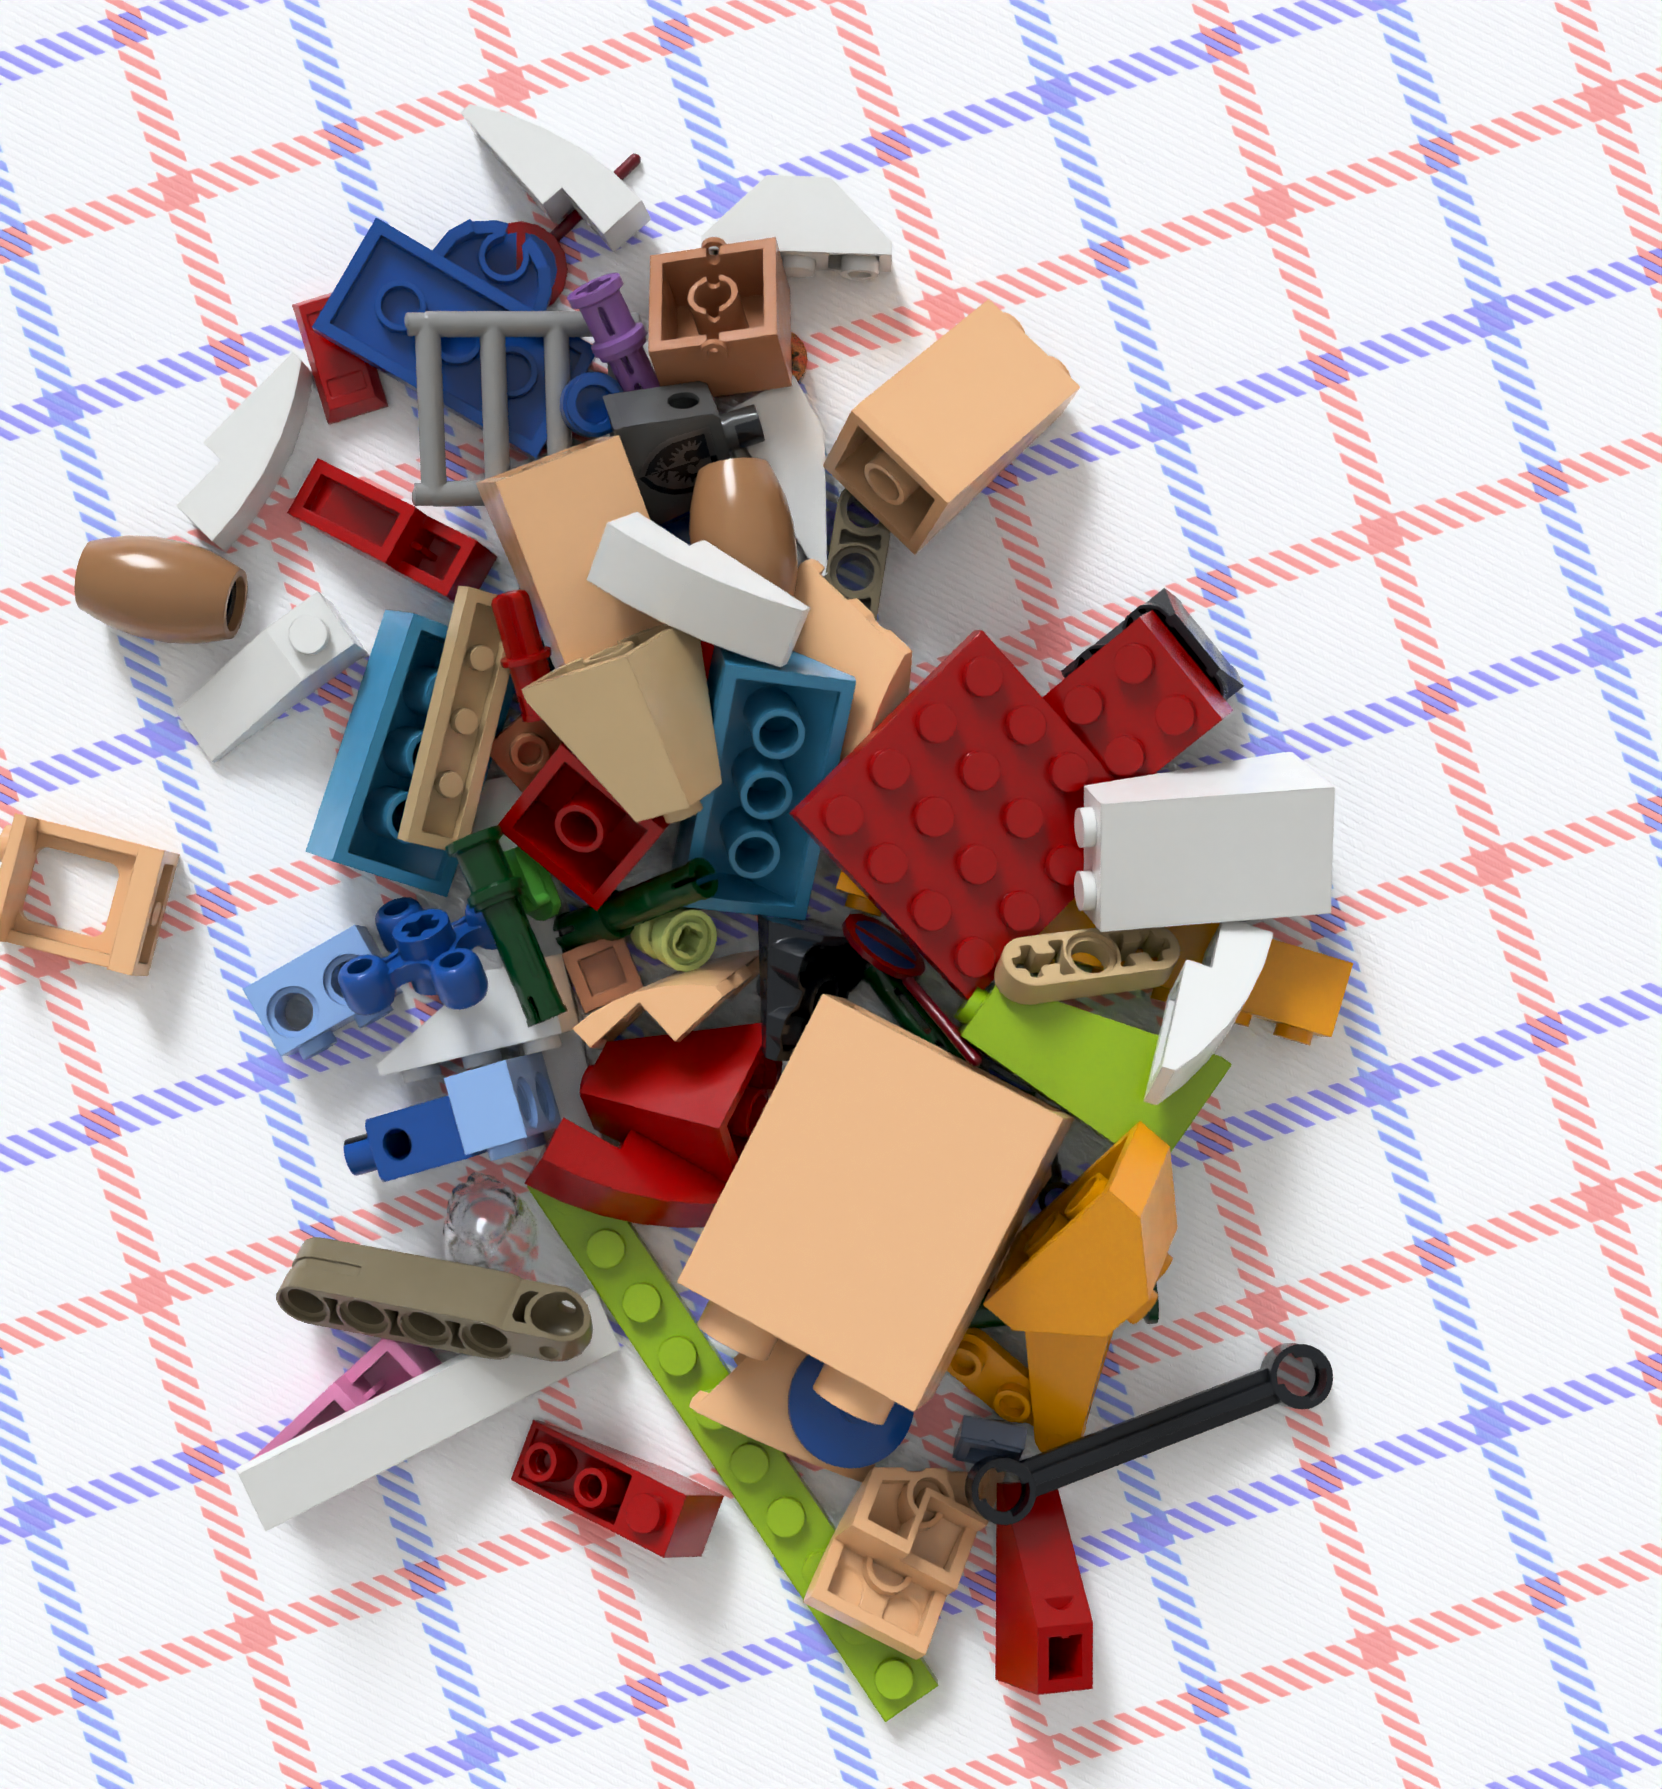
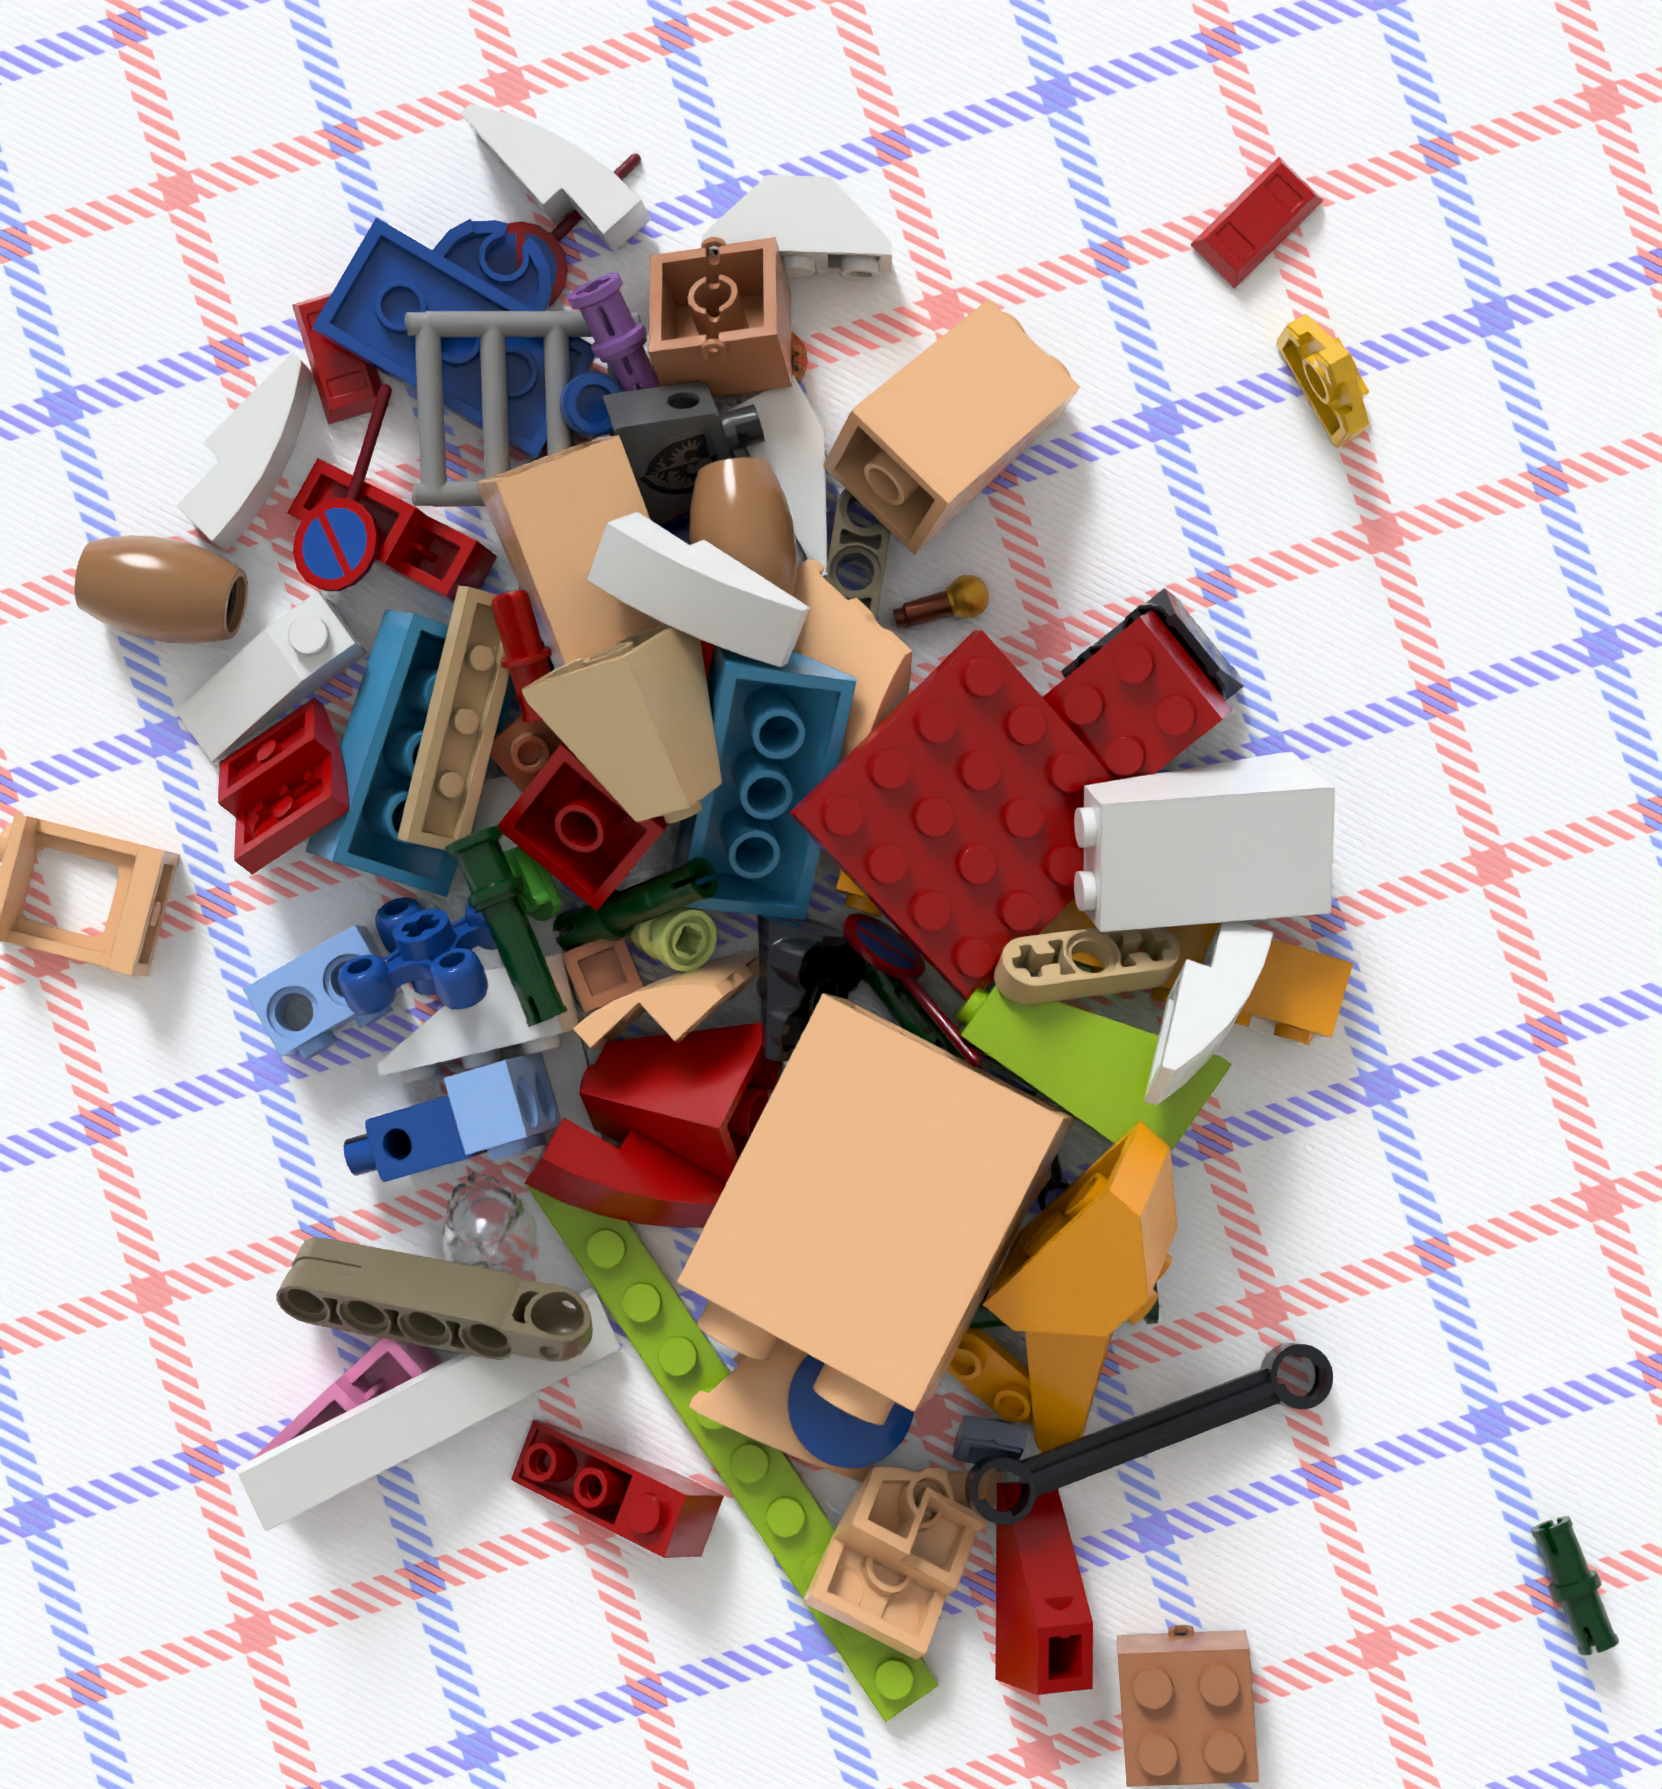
(283, 786): none -> red slope
(340, 535): none -> piece
(962, 598): none -> piece
(1187, 1708): none -> nougat brick
(1256, 222): none -> red tile
(1326, 378): none -> yellow plate
(1575, 1585): none -> dark green pin

